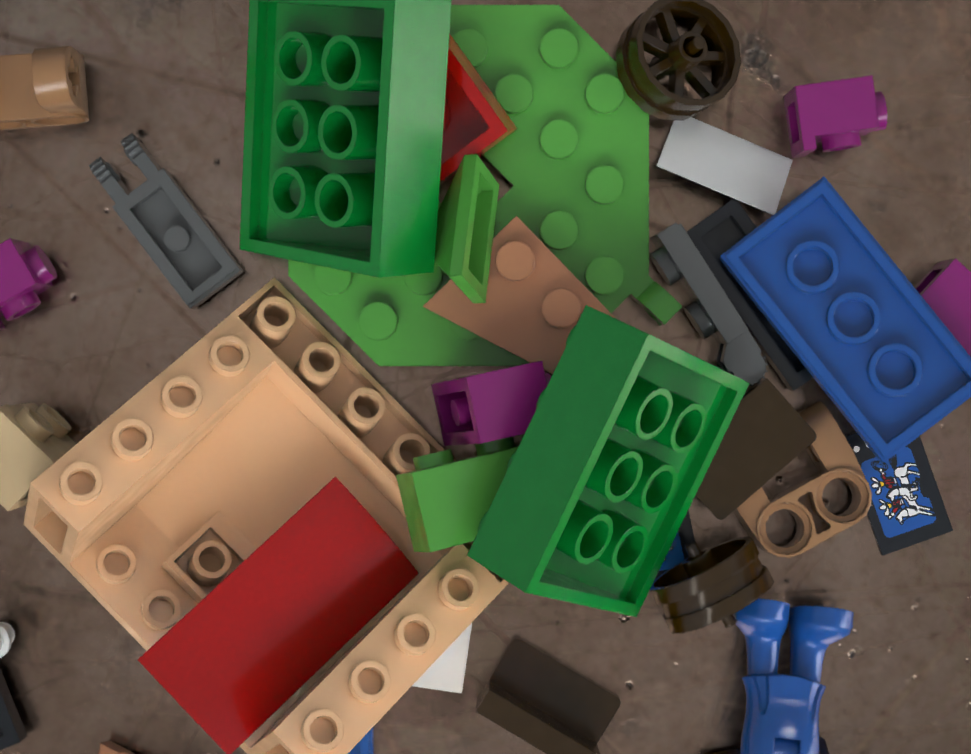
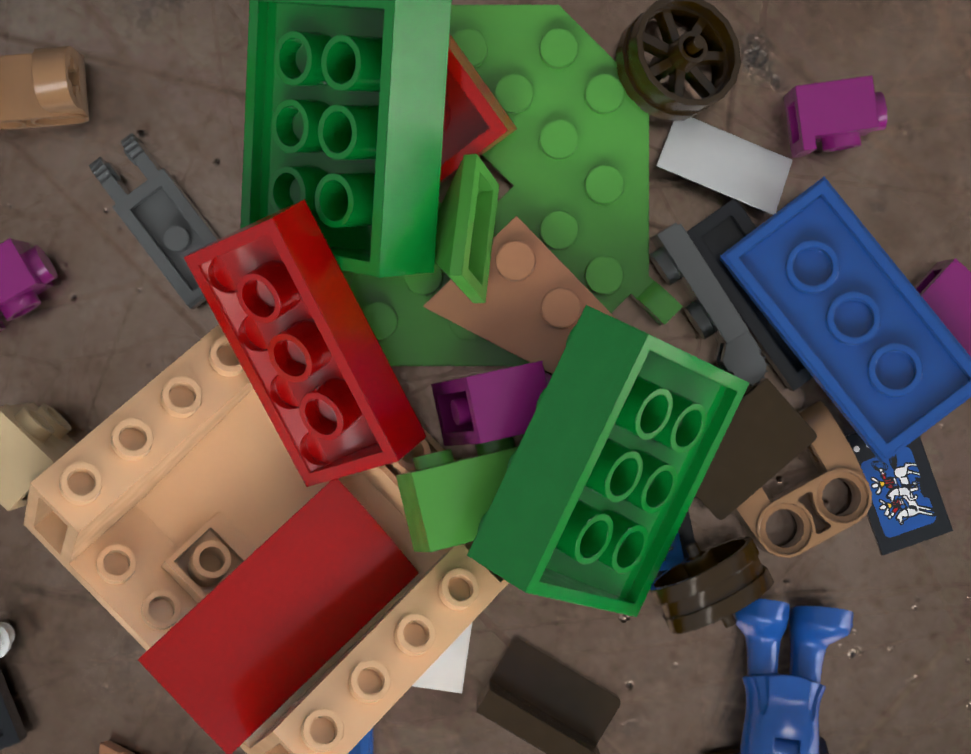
(306, 346): none -> red slope

